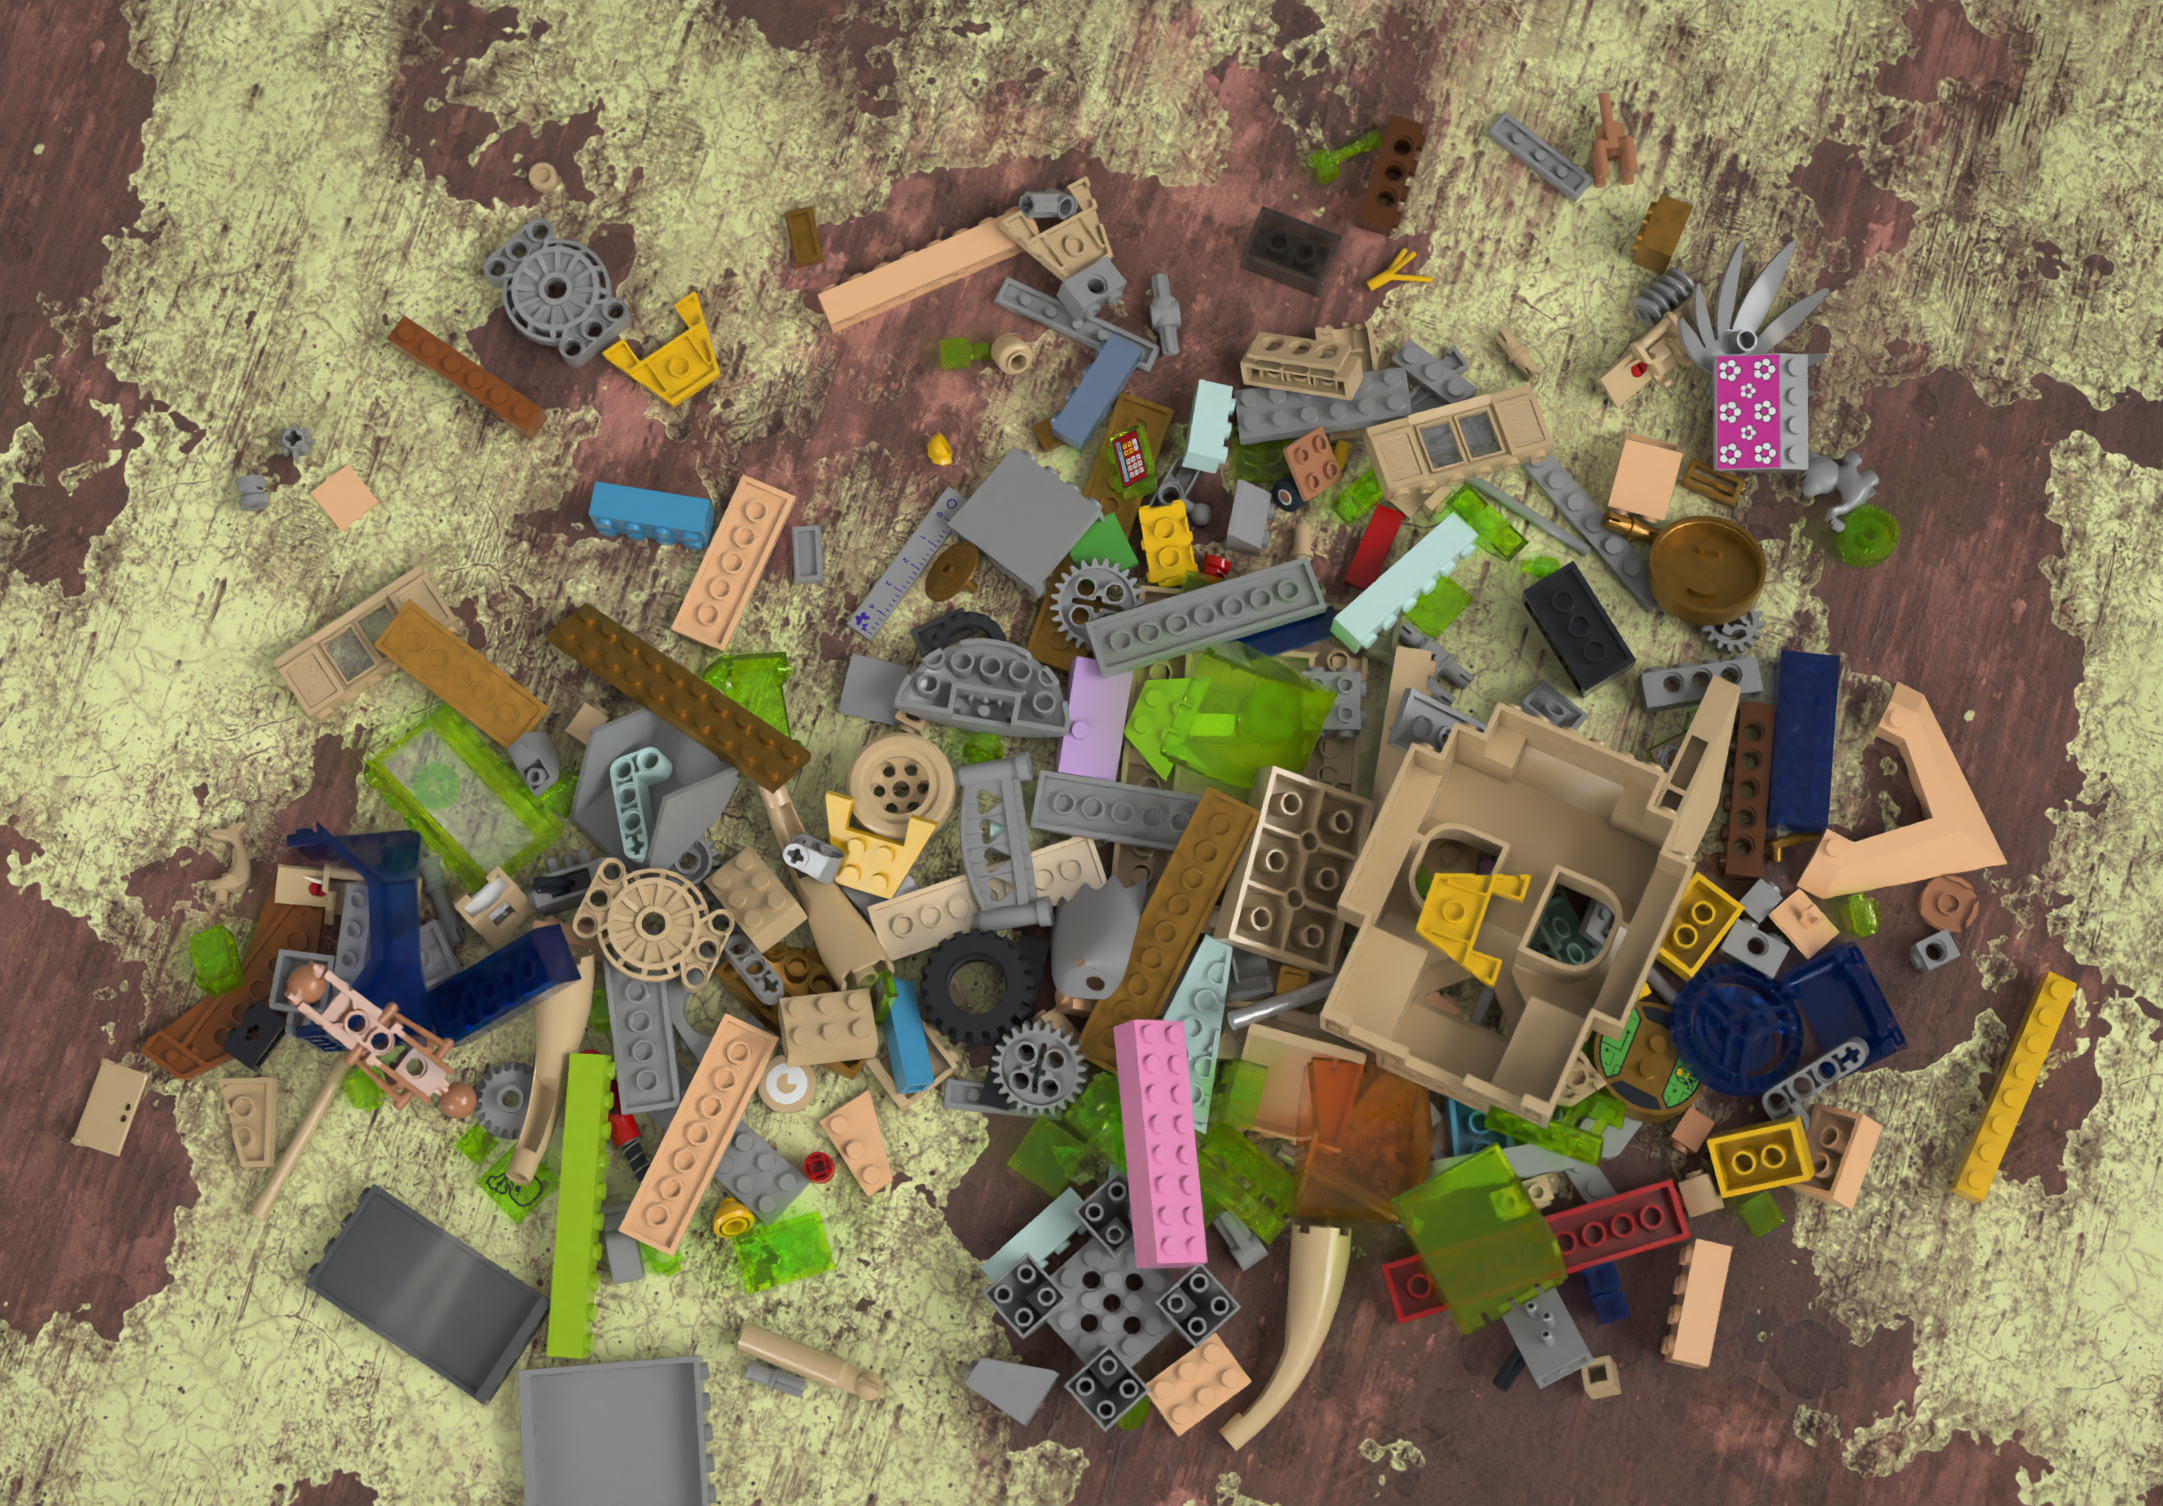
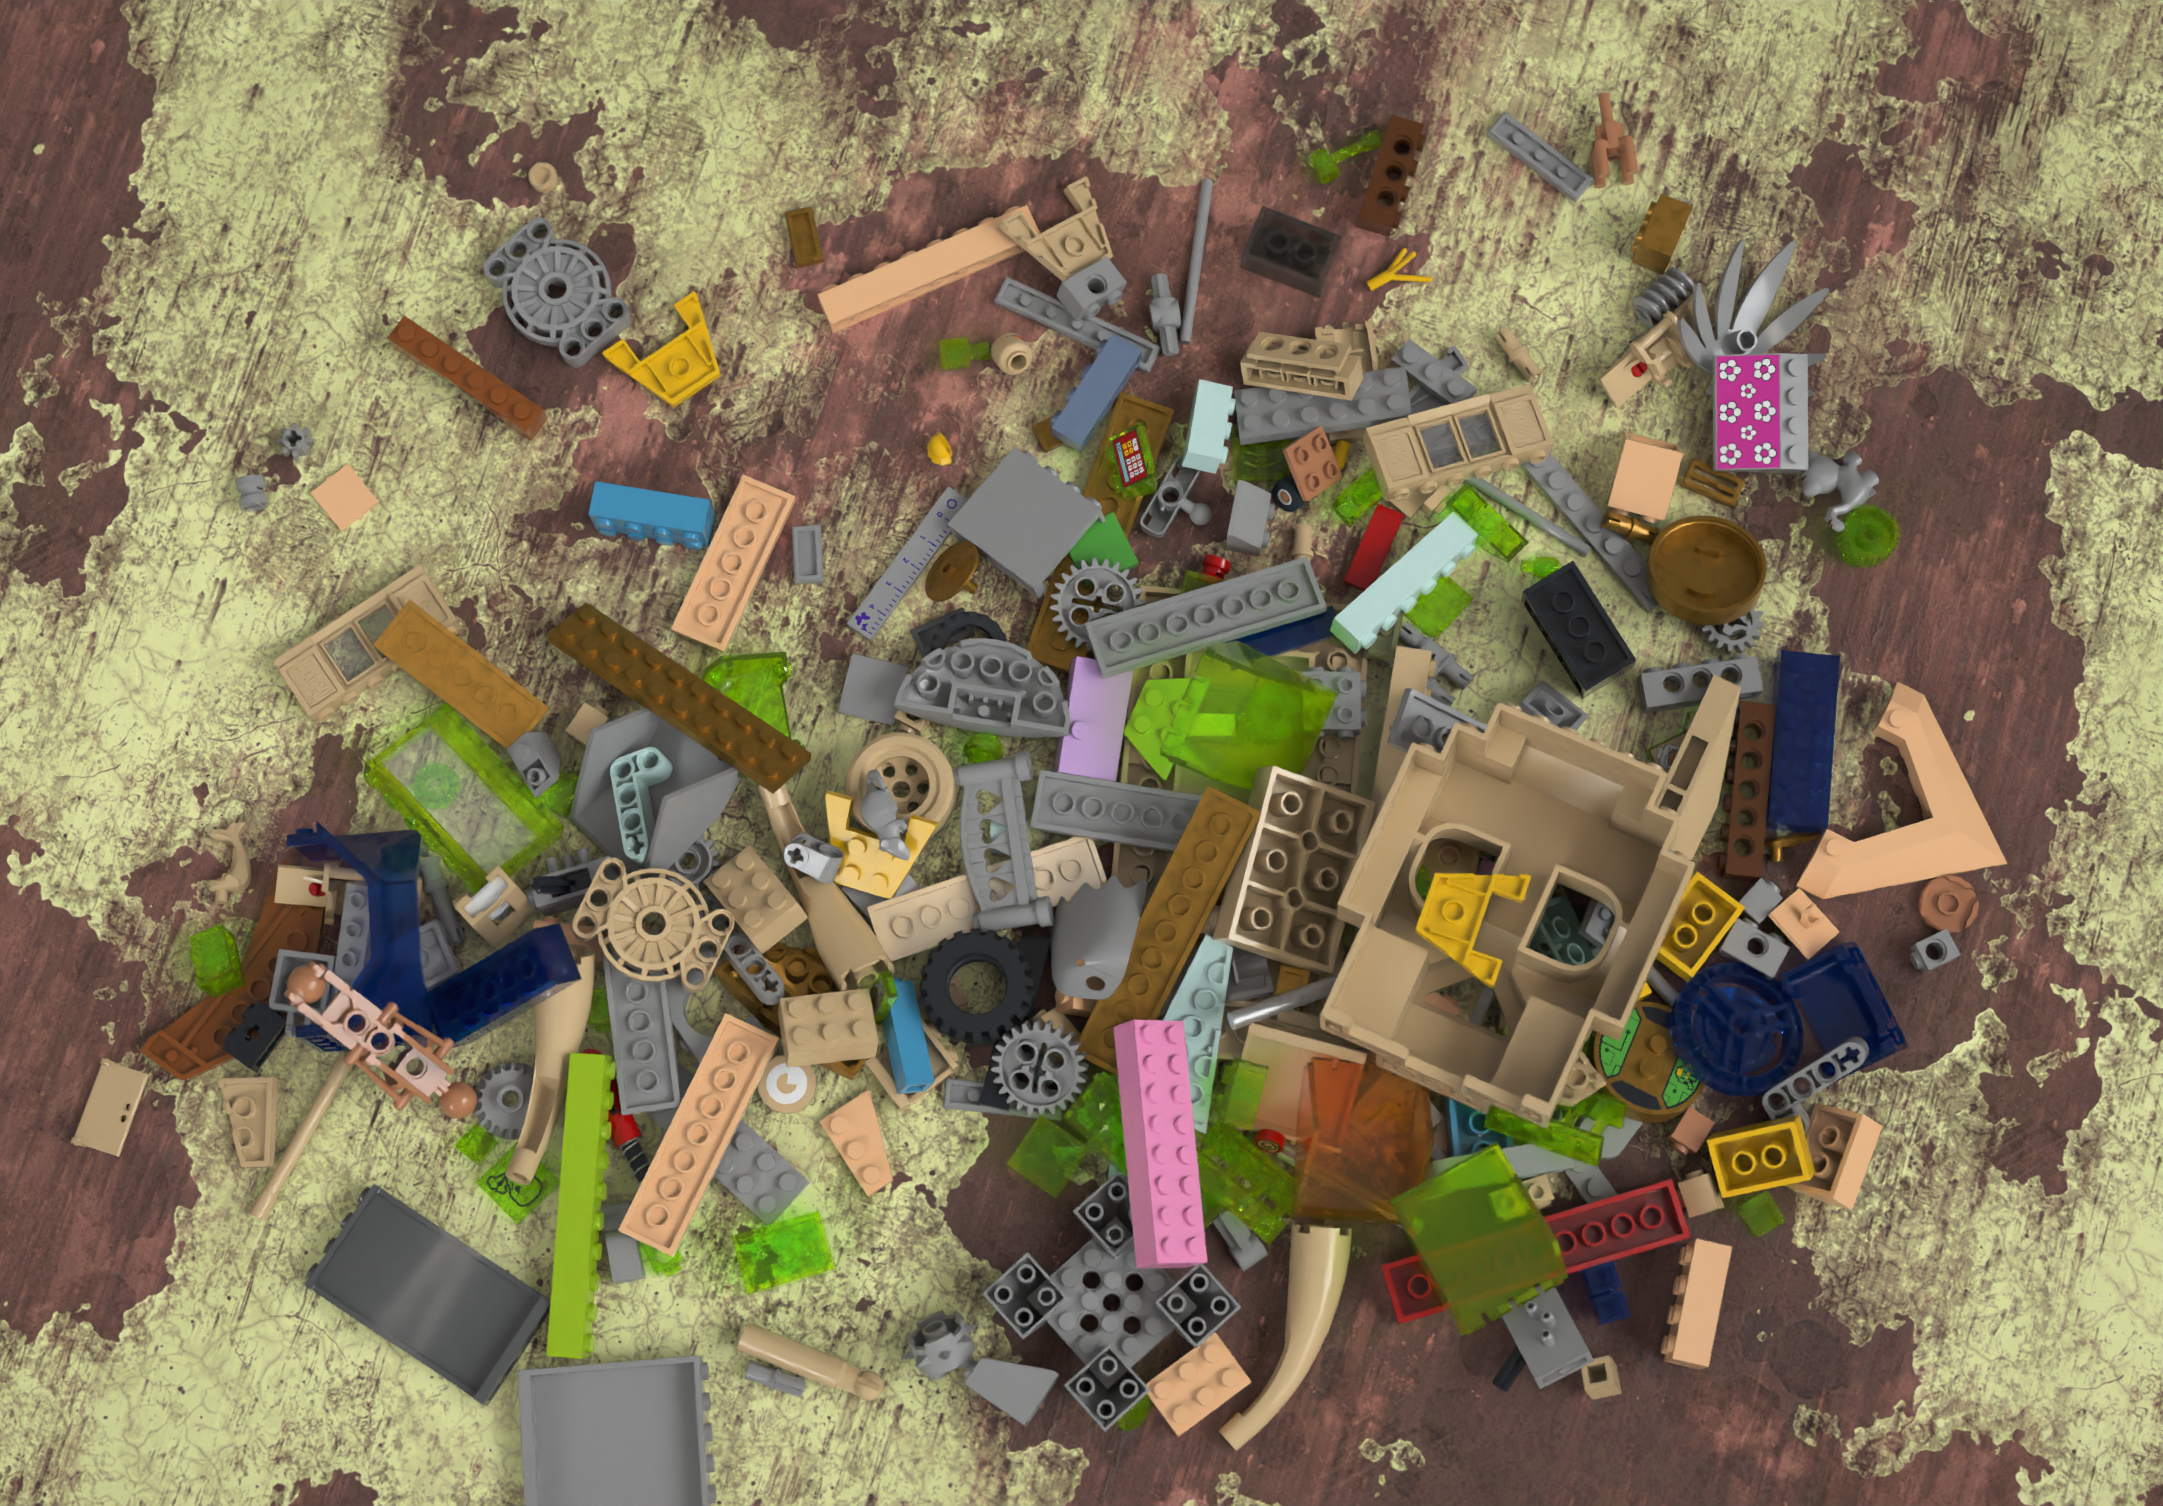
(363, 1090): clear neon green head -> none
(732, 1218): yellow brick -> none
(820, 1172): red wheel -> none
(879, 813): none -> light grey animal
(940, 1344): none -> light grey brick
(1041, 1237): light aqua brick -> none
(1048, 204): light grey piece -> none
(1167, 543): yellow piece -> none
(1196, 261): none -> light grey piece
(1269, 1141): none -> red tile
(1861, 915): clear neon green head -> none
(2012, 1087): yellow brick -> none

